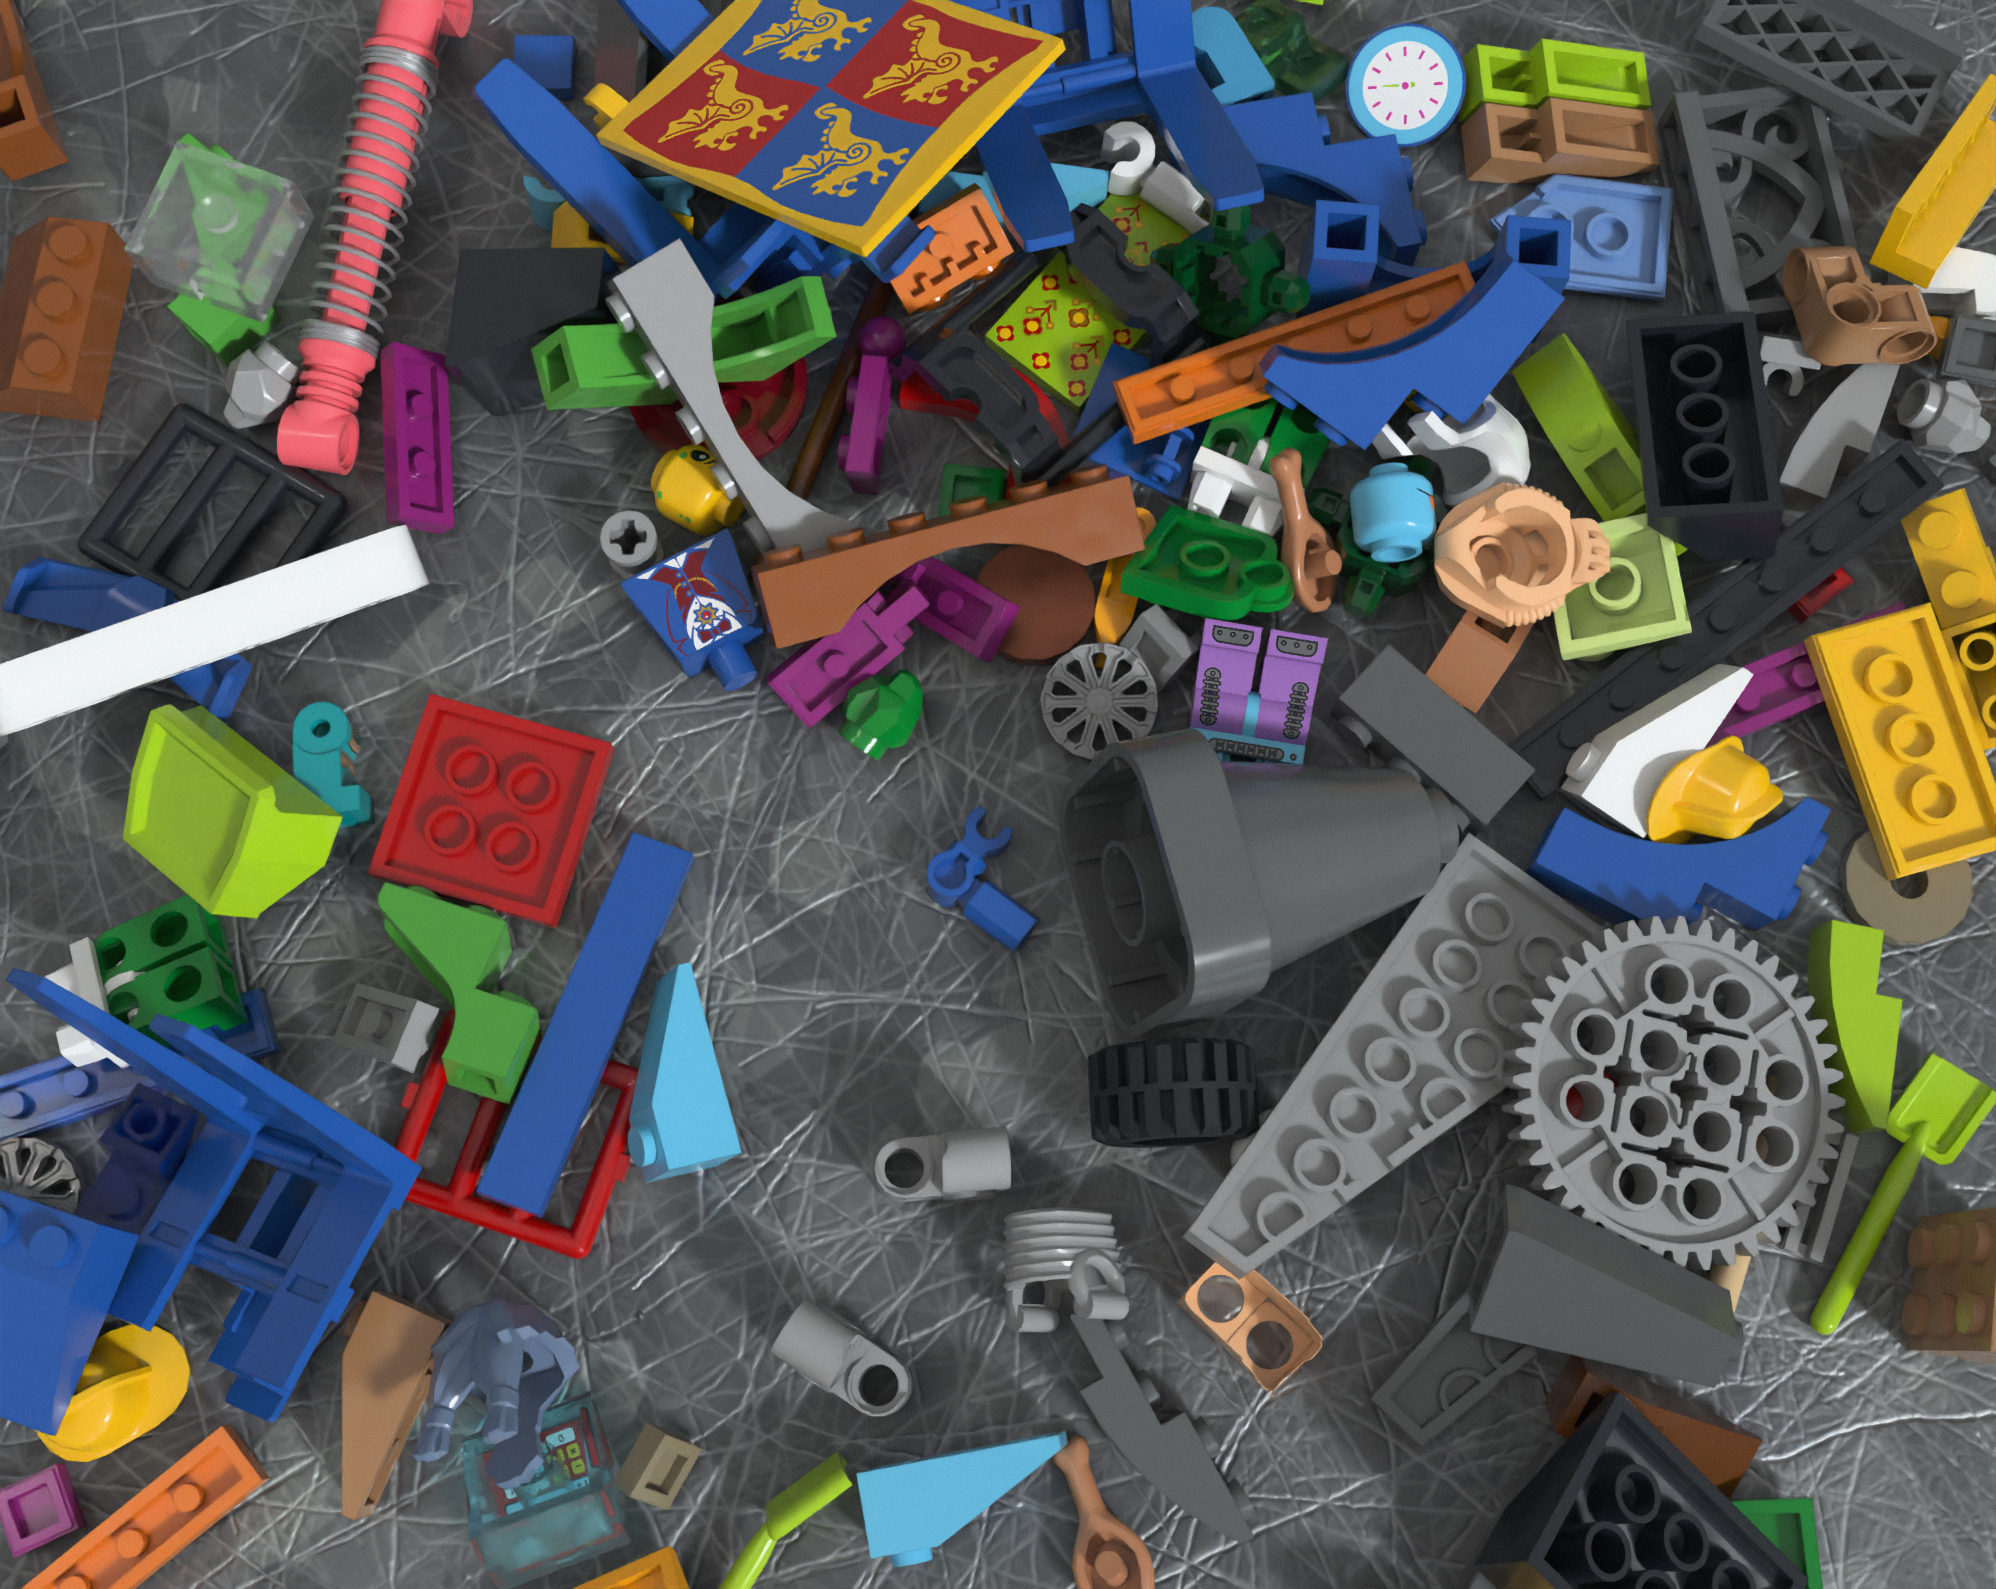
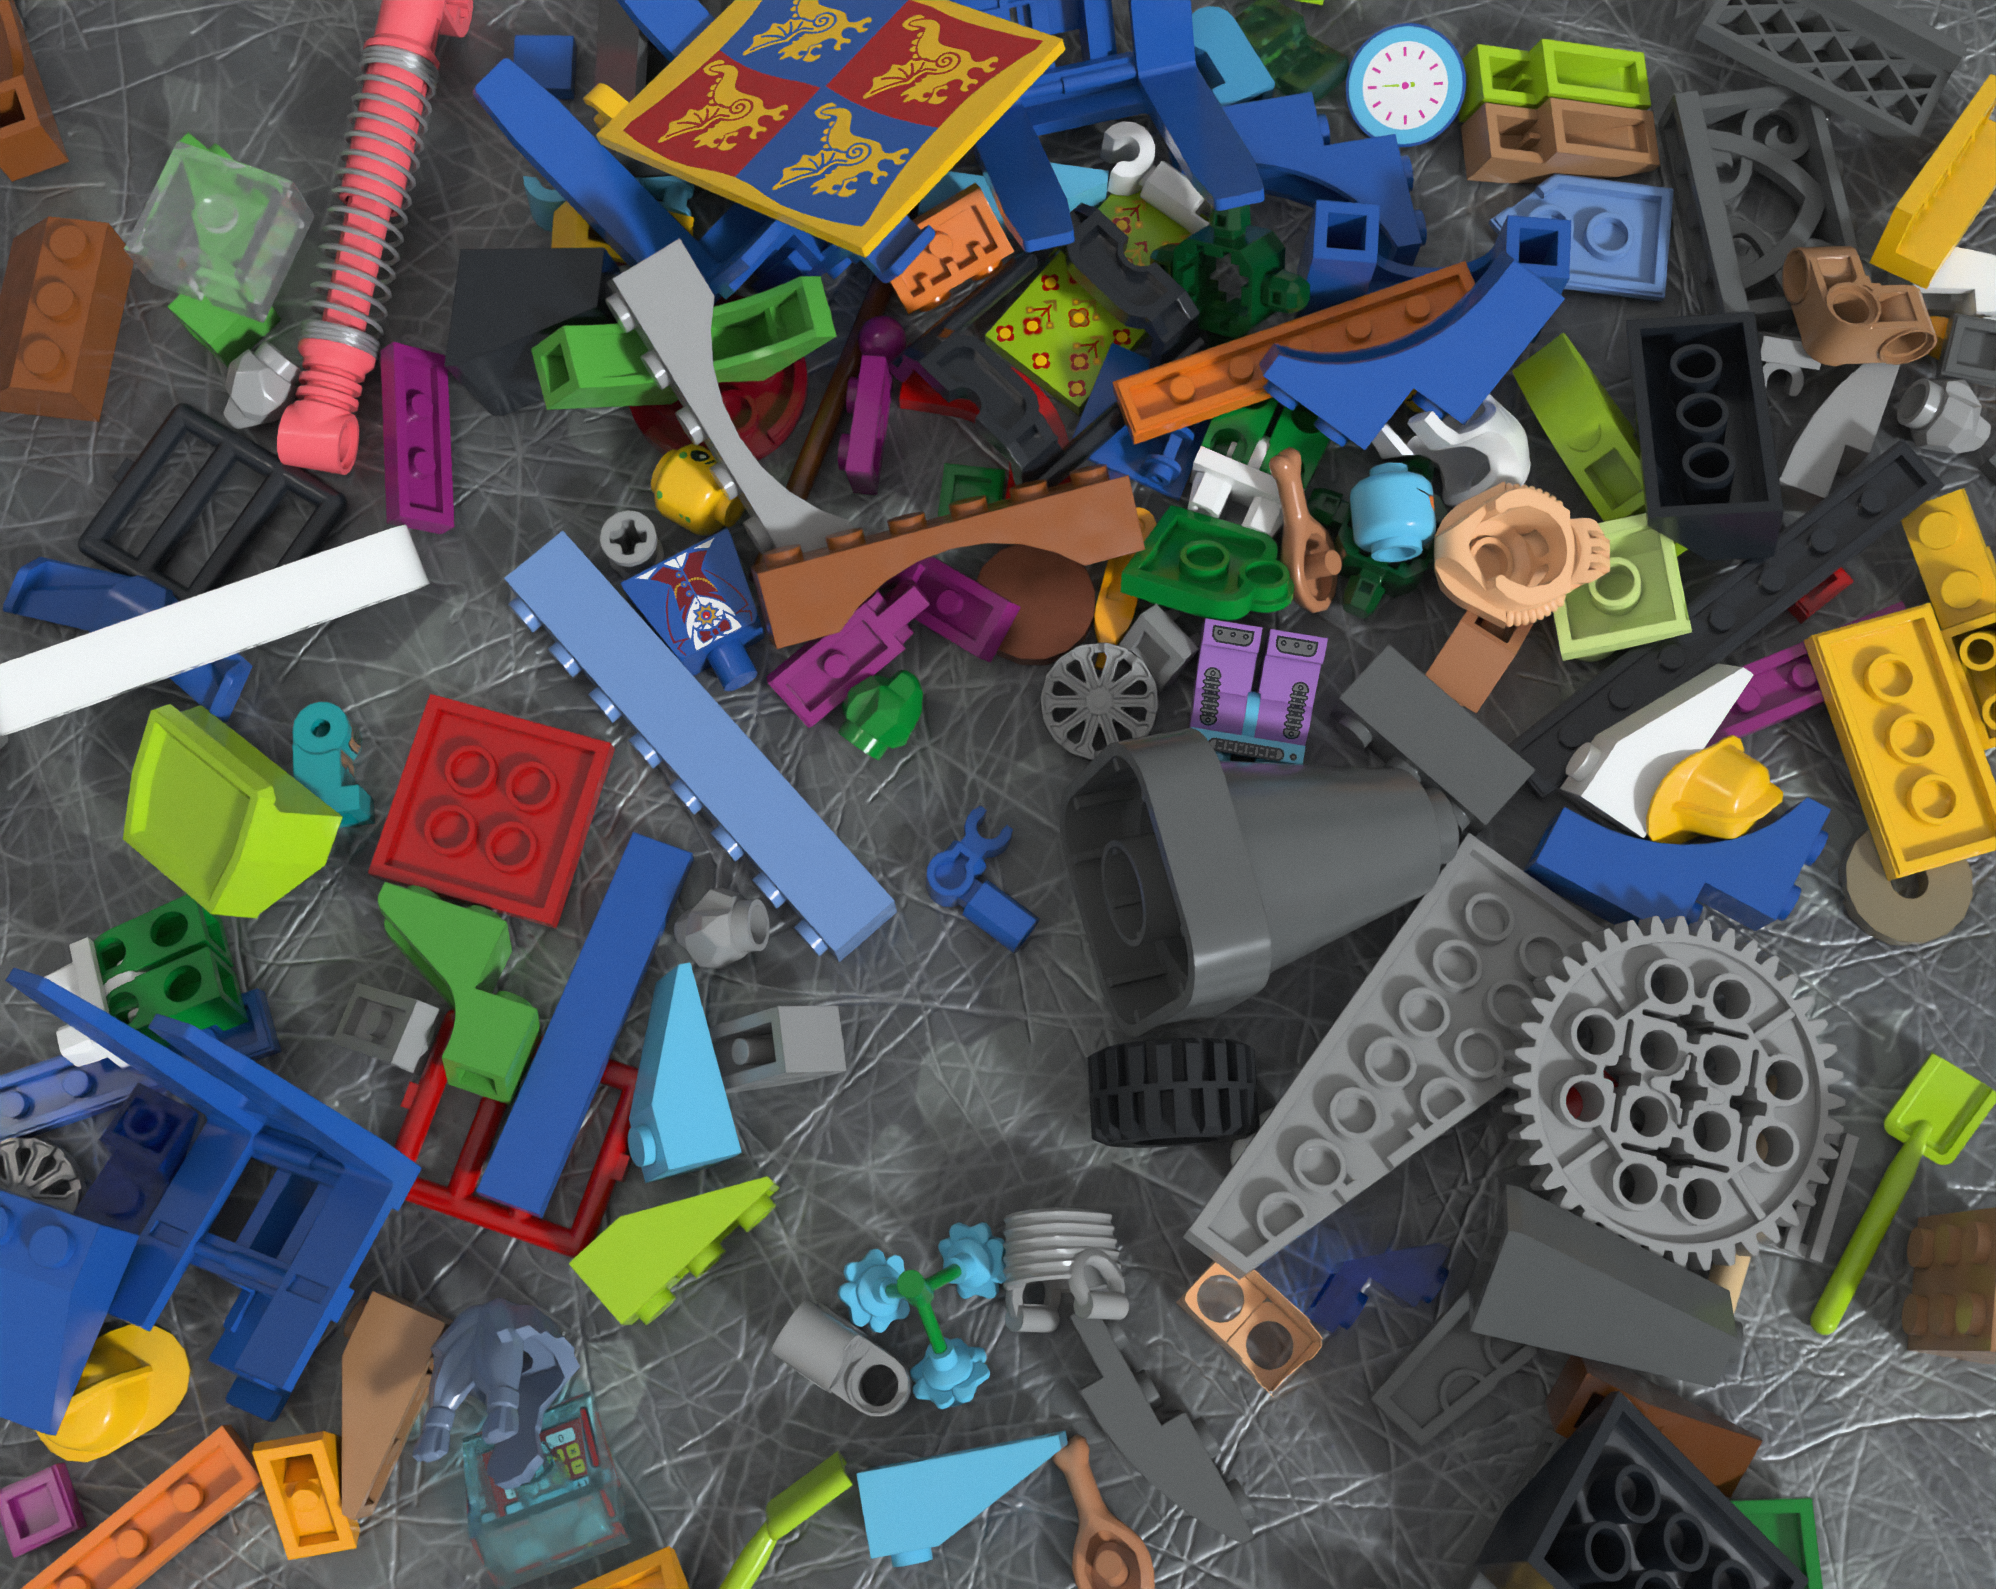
(306, 1493): none -> light orange slope
(653, 1249): none -> lime slope
(657, 1466): dark tan tile -> none
(701, 747): none -> medium blue brick
(722, 928): none -> light grey rock
(779, 1047): none -> light grey slope
(878, 1295): none -> medium azure plant
(953, 1166): light grey piece -> none
(1399, 1275): none -> clear blue slope
(1860, 1022): lime slope -> none

